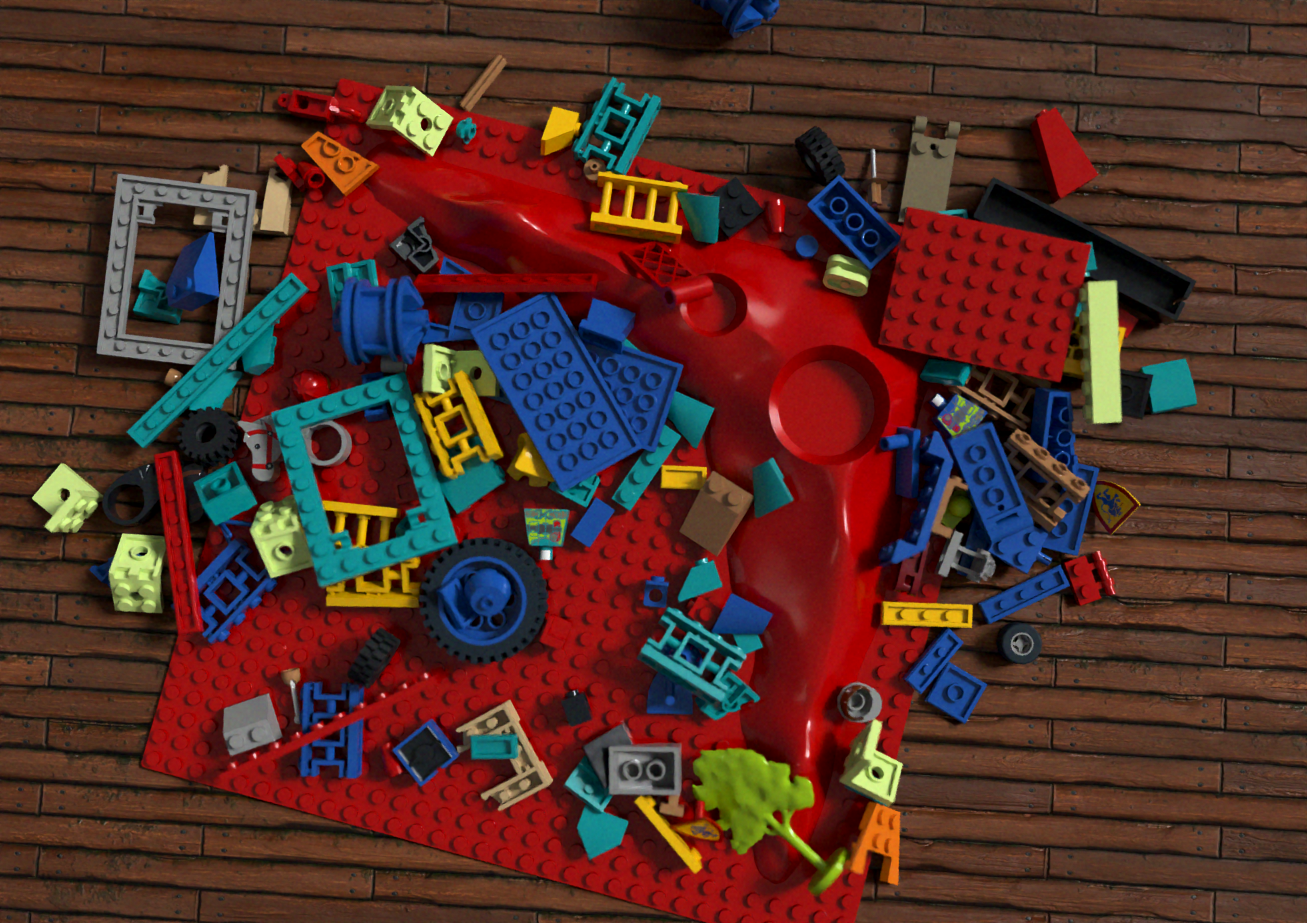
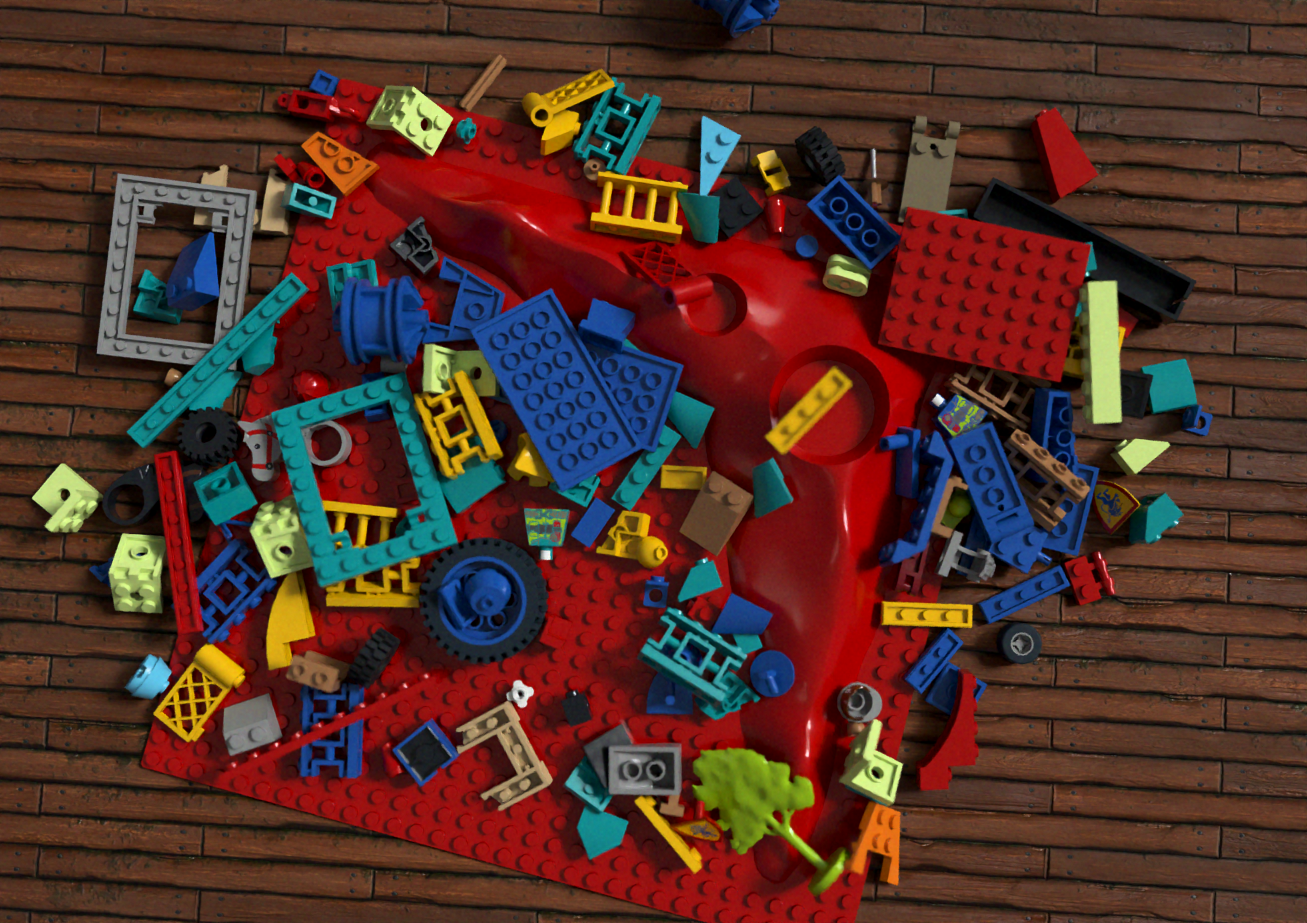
(149, 678): none -> medium azure cone
(212, 665): none -> yellow piece
(288, 620): none -> yellow slope
(291, 678): hinge -> none
(308, 201): none -> teal slope
(318, 671): none -> medium nougat panel
(324, 83): none -> blue tile
(494, 746): teal tile -> none
(499, 430): none -> blue tile
(506, 282): red tile -> none
(526, 693): none -> white plate
(541, 108): none -> yellow piece
(626, 535): none -> yellow slope
(651, 552): none -> yellow brick
(716, 147): none -> medium azure wing
(772, 673): none -> blue shield
(777, 182): none -> yellow piece
(808, 410): none -> yellow fence
(854, 728): none -> medium nougat hinge
(946, 372): teal tile -> none
(956, 743): none -> red arch
(1137, 453): none -> yellowish green slope
(1152, 518): none -> teal slope
(1191, 417): none -> blue bracket

